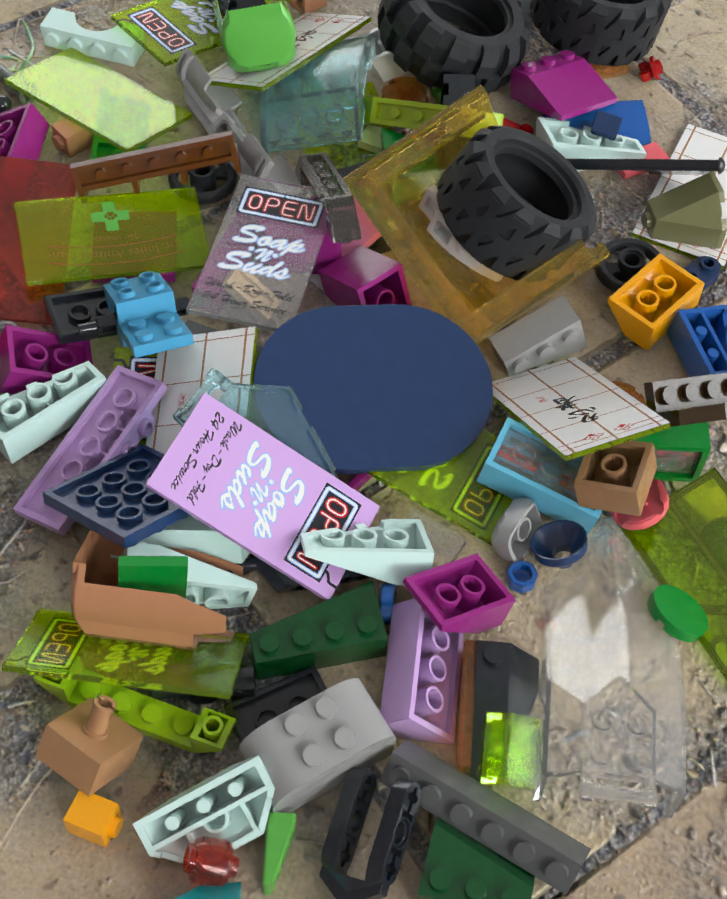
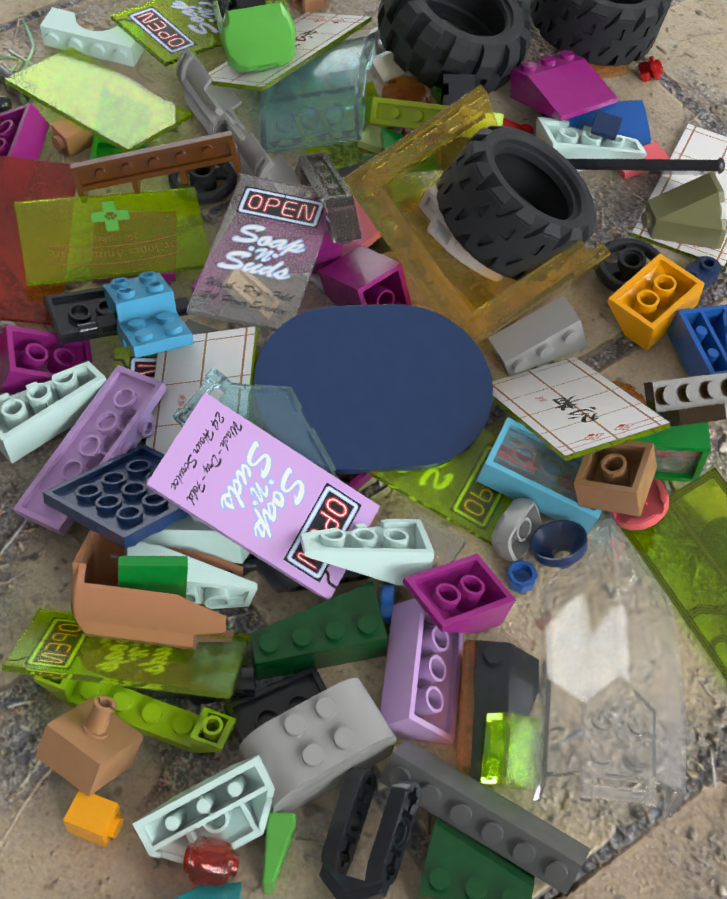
(678, 612): green tile -> none

